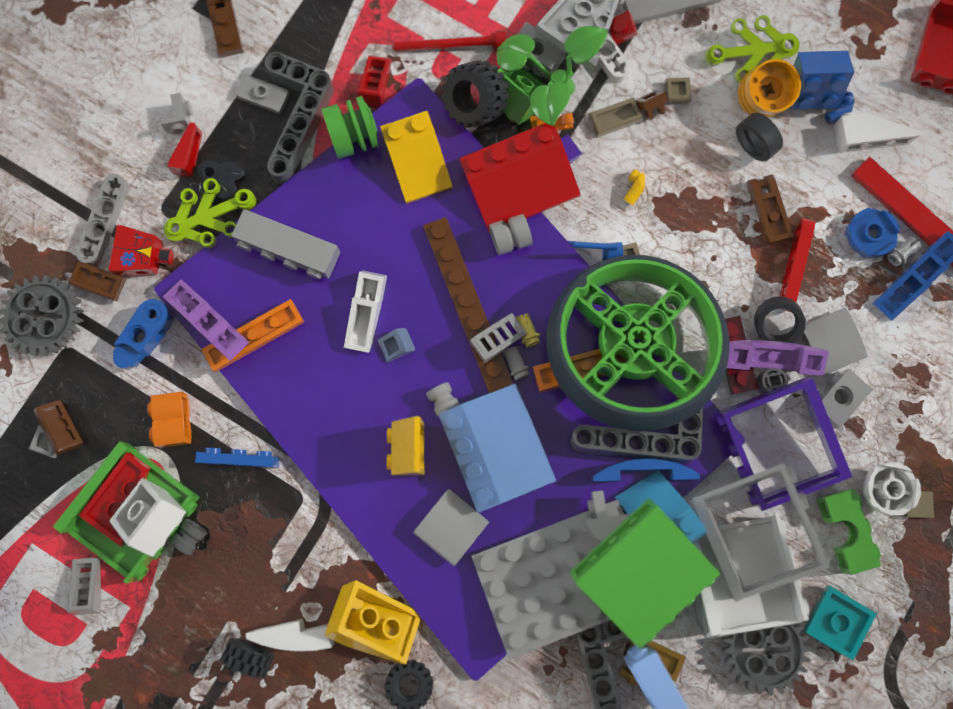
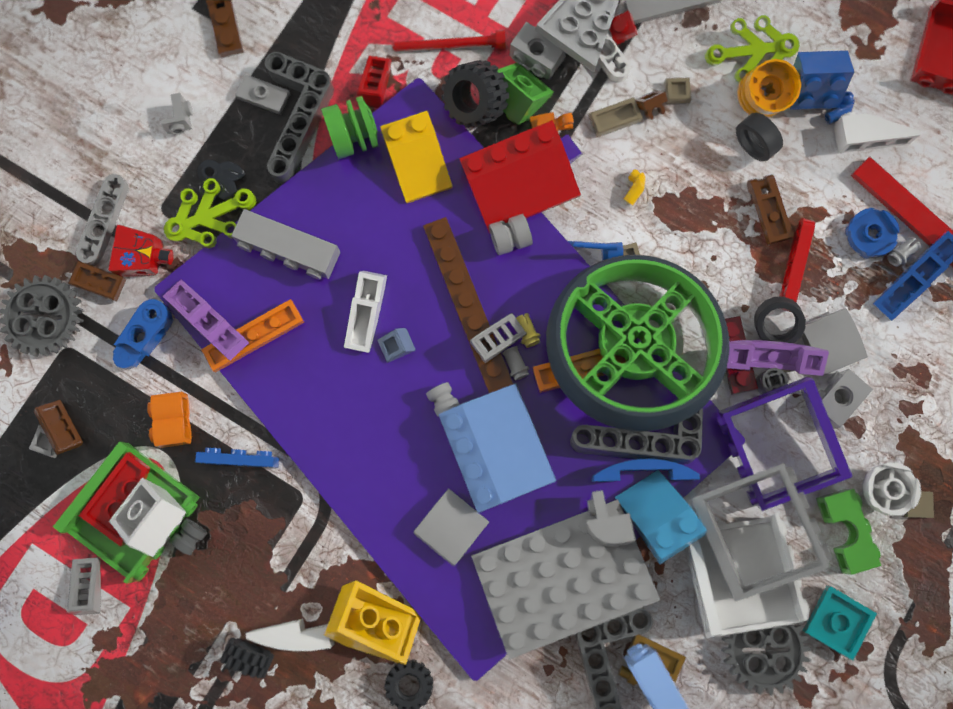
(185, 154): red slope -> none
(406, 447): yellow slope -> none
(551, 100): bright green plant -> none
(644, 573): bright green panel -> none

